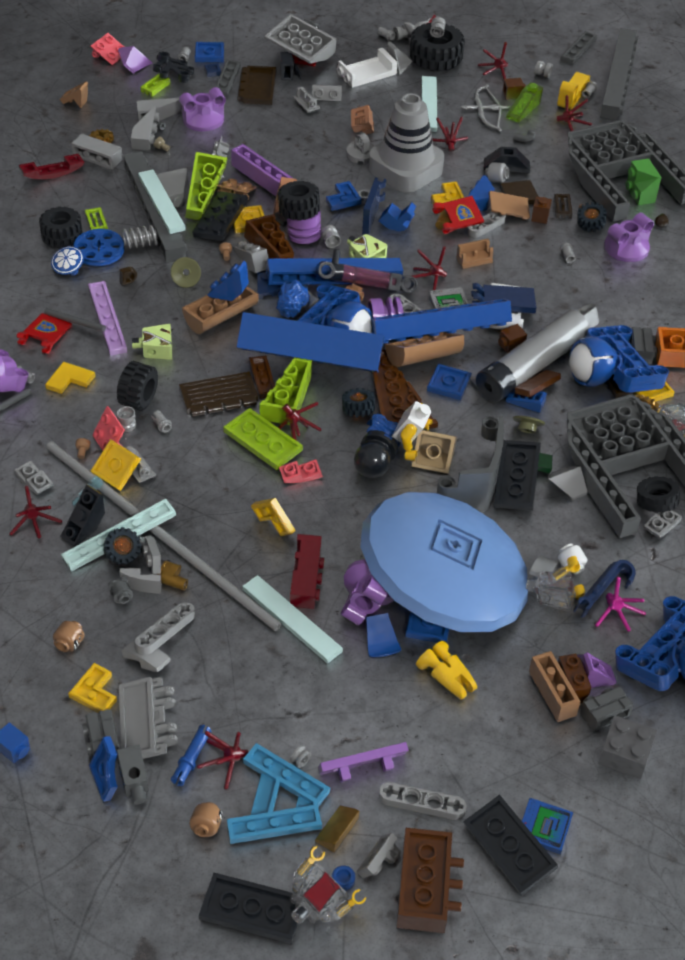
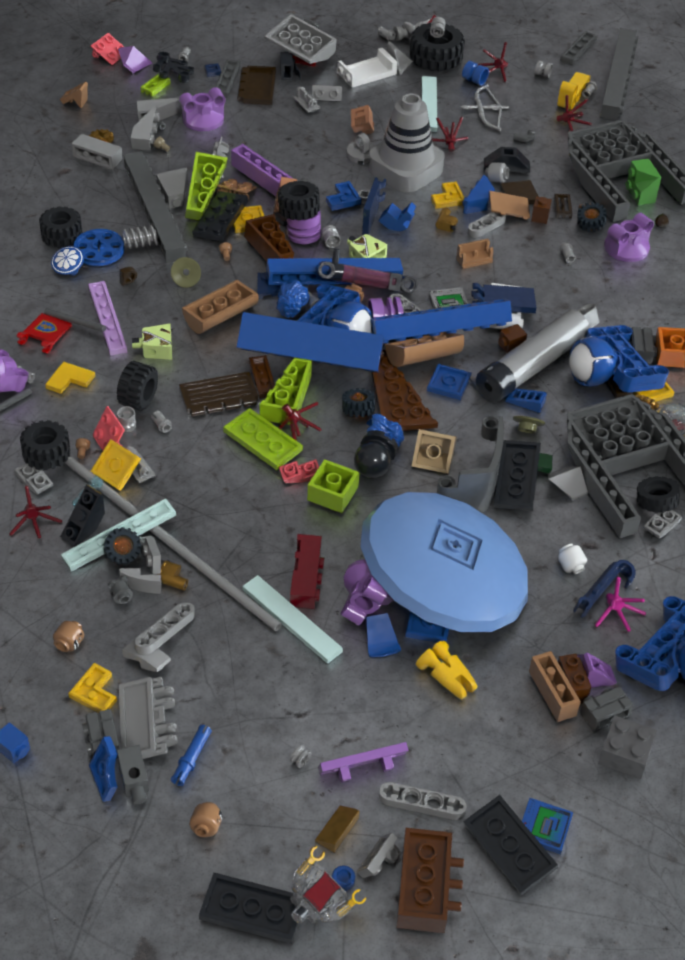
(45, 445): none -> black tyre
(50, 171): dark red slope -> none
(93, 211): lime tile -> none
(161, 201): light aqua tile -> none
(209, 52): blue tile -> none
(231, 283): blue slope -> none
(231, 754): dark red plant -> none
(253, 255): light grey slope -> none
(265, 821): dark azure plate -> none
(271, 510): yellow tile -> none
(333, 486): none -> lime brick
(410, 425): white torso -> none
(435, 269): dark red plant -> none
(460, 212): red flag -> none
(475, 73): none -> blue wheel
(512, 88): reddish brown brick -> none
(526, 102): clear neon green slope -> none
(537, 383): reddish brown tile -> none
(543, 564): light grey slope -> none
(557, 587): clear torso -> none

